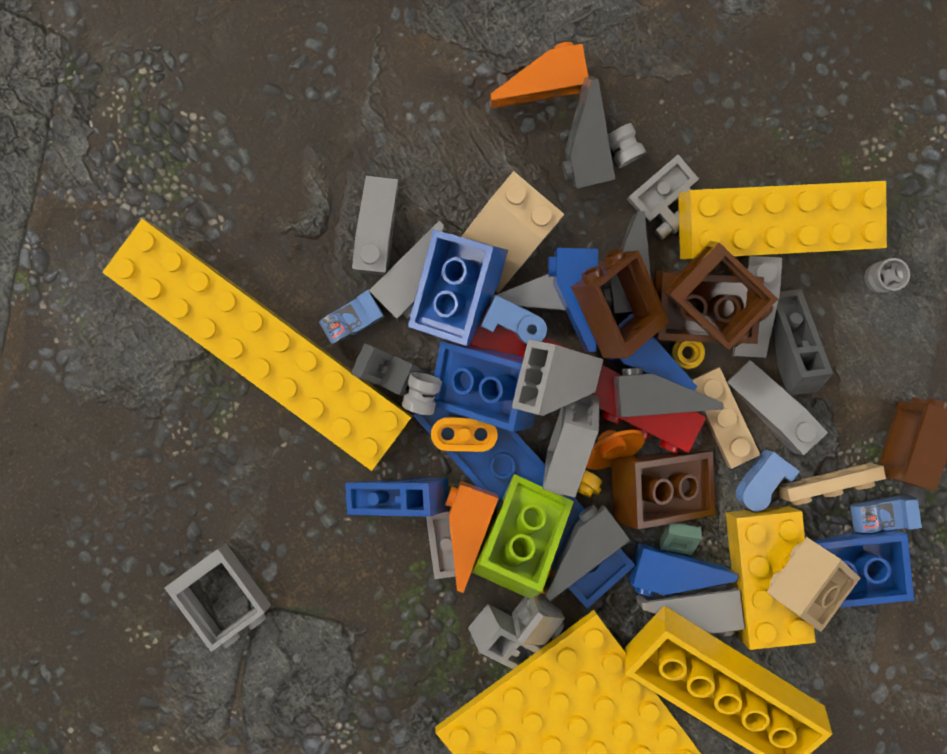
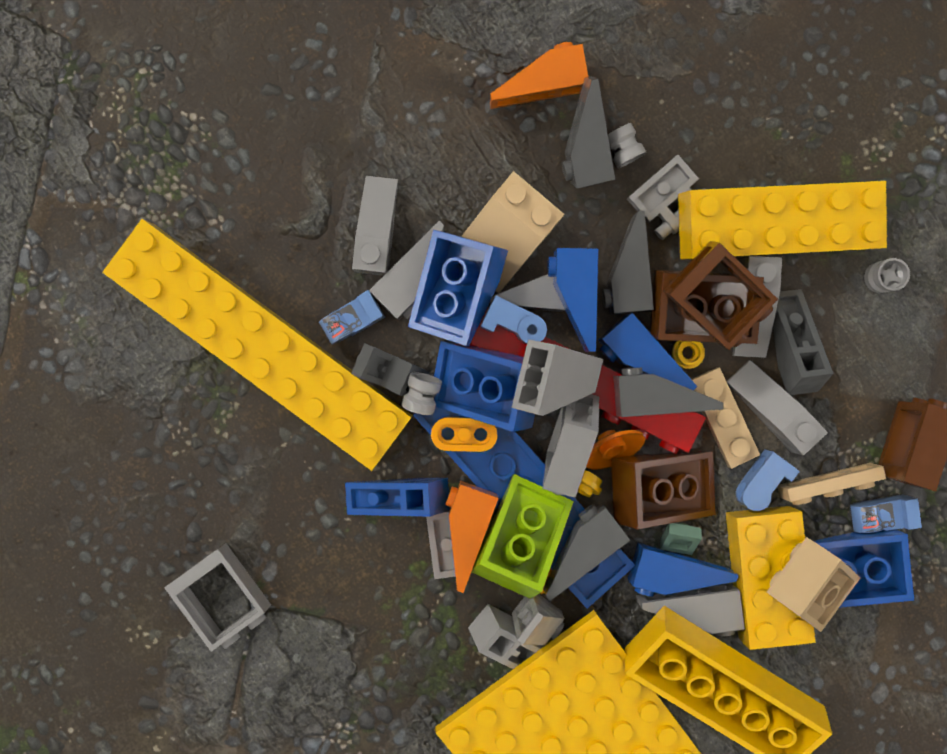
(641, 294): reddish brown window -> none

